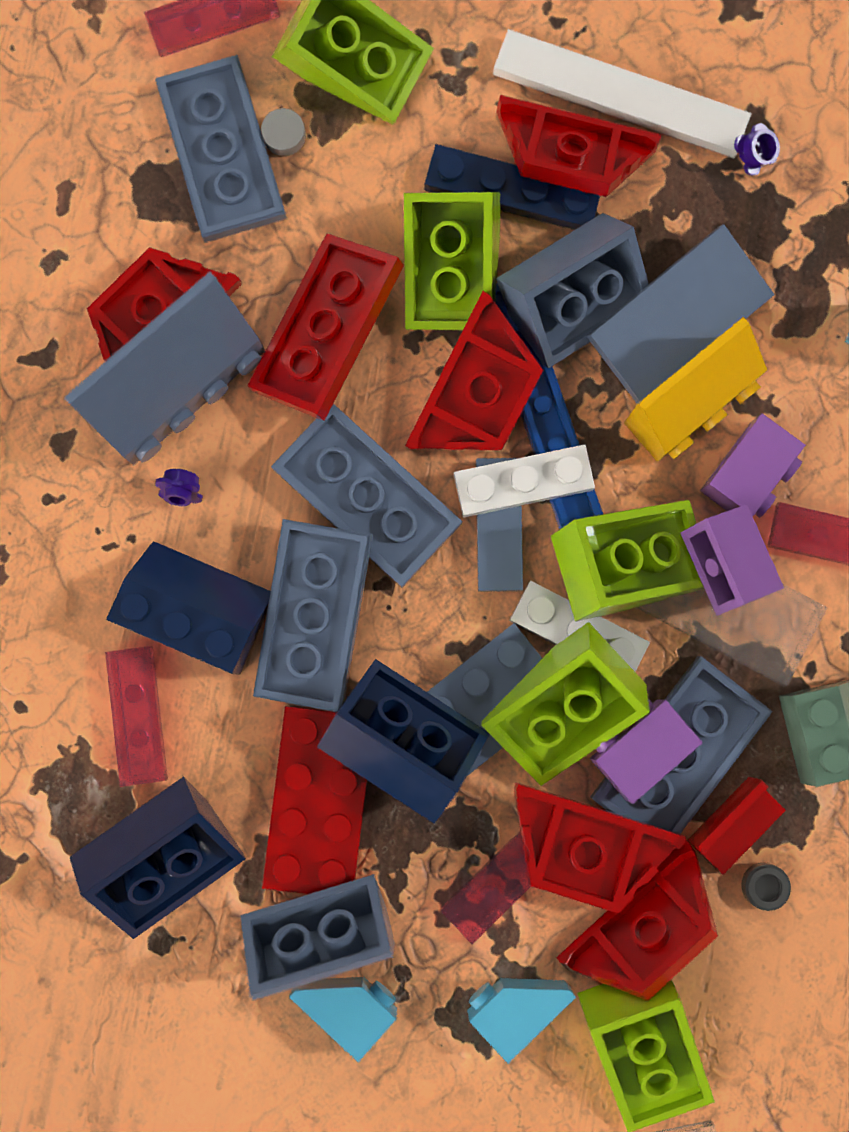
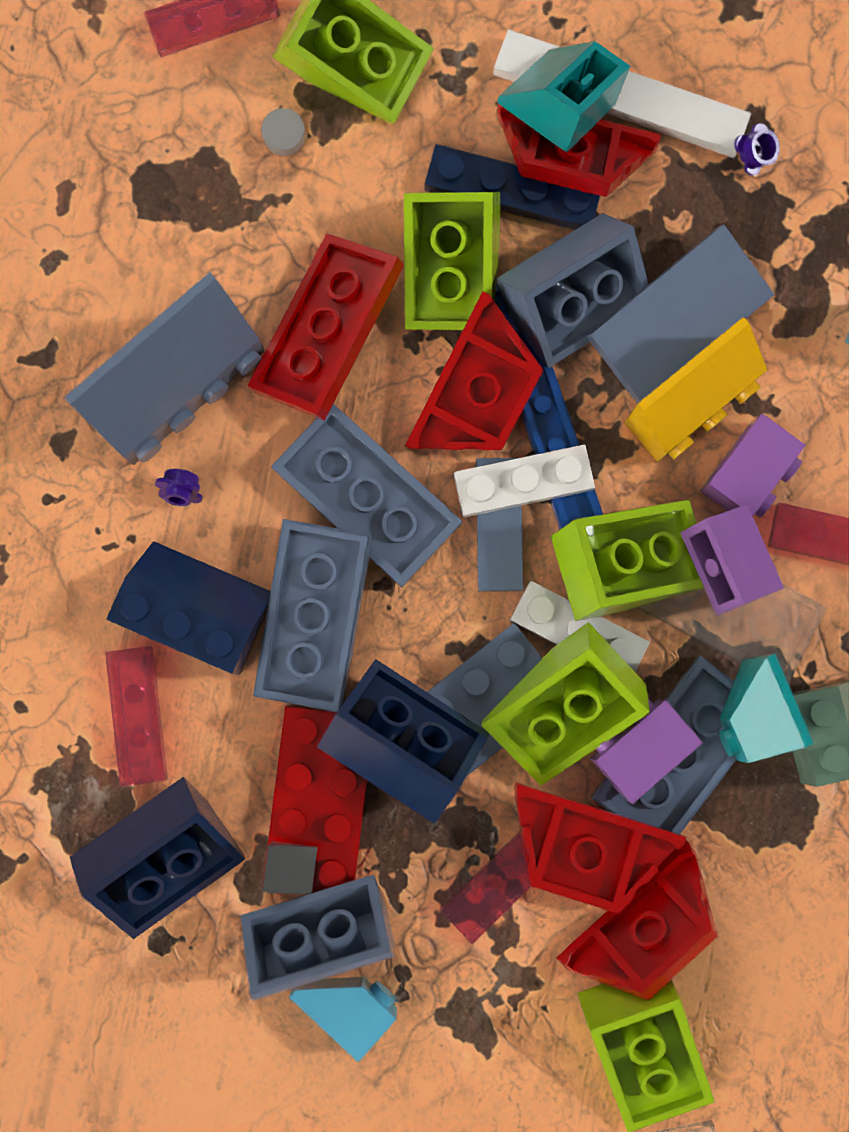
(144, 294): red wing -> none
(220, 148): sand blue tile -> none
(289, 868): none -> dark grey slope
(517, 1011): medium azure slope -> none
(567, 91): none -> teal slope
(736, 824): red panel -> none
(761, 713): none -> slope
(766, 886): dark grey tile -> none

